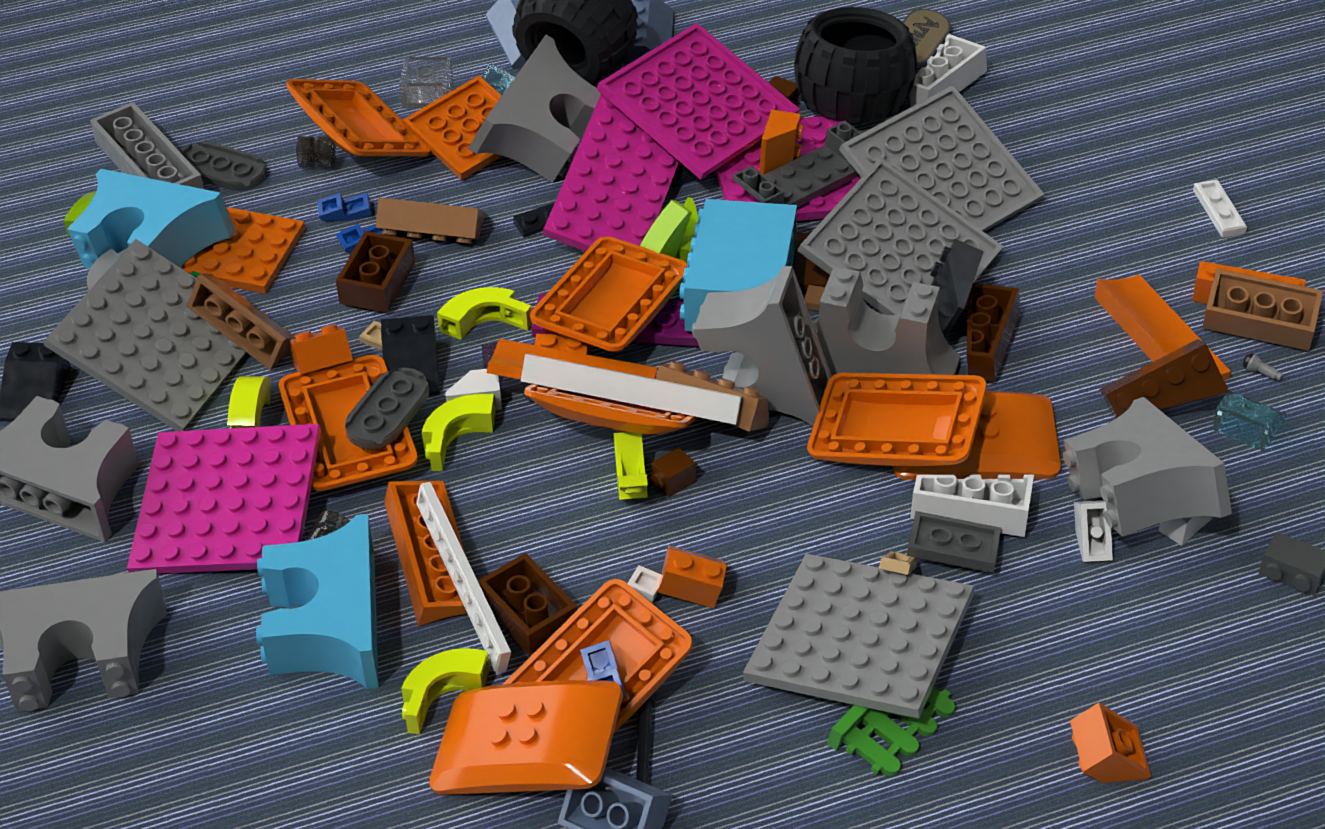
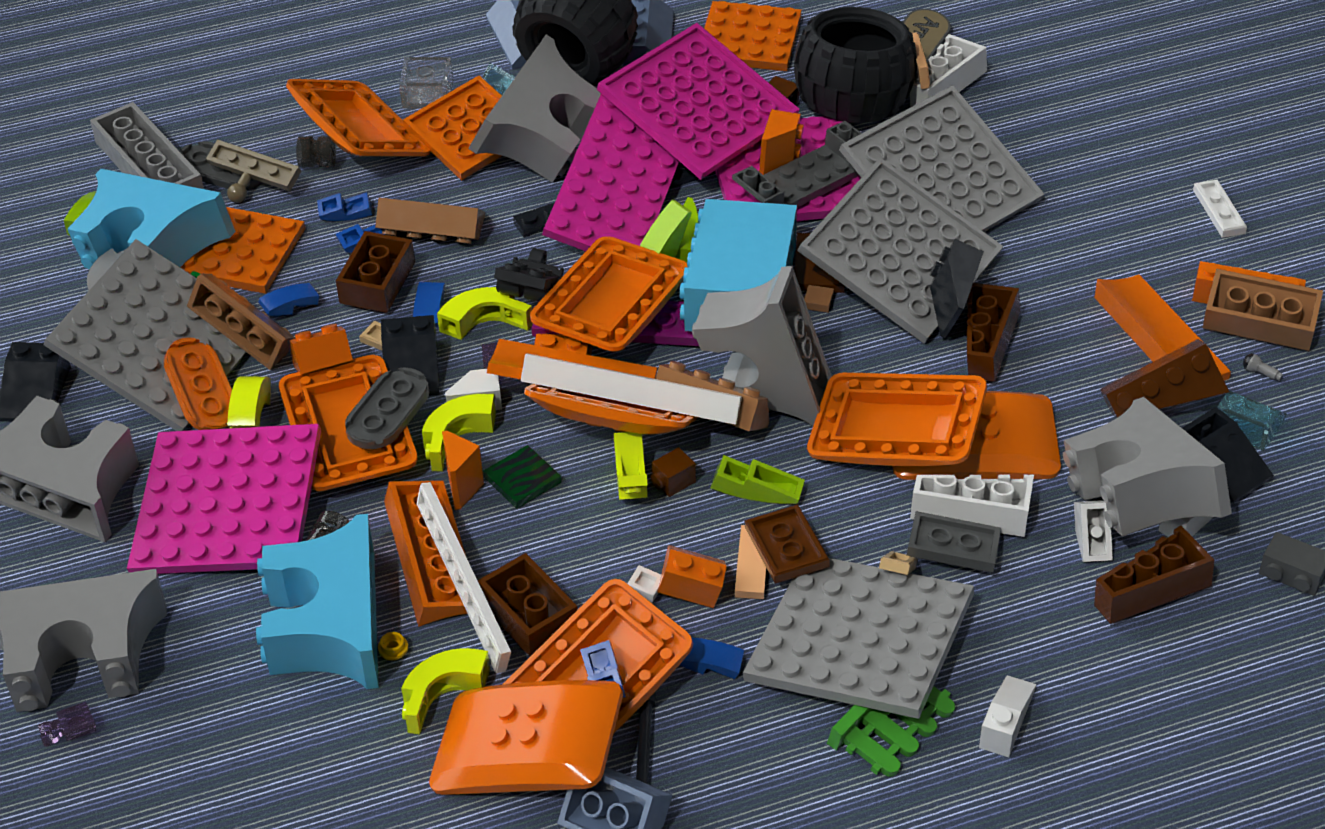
(71, 723): none -> clear purple plate
(198, 383): none -> orange tile
(251, 166): none -> dark tan plate
(283, 300): none -> blue slope
(392, 646): none -> yellow plate
(429, 299): none -> blue slope
(463, 467): none -> orange slope
(522, 476): none -> dark green tile
(528, 276): none -> black plate
(714, 656): none -> blue slope
(750, 569): none -> light nougat tile
(755, 33): none -> orange plate
(756, 482): none -> lime slope
(786, 543): none -> reddish brown tile
(871, 342): light grey piece -> none
(922, 67): none -> light nougat tile
(1006, 715): none -> white slope
(1109, 746): orange slope -> none
(1154, 577): none -> reddish brown wedge
(1228, 442): none -> black slope

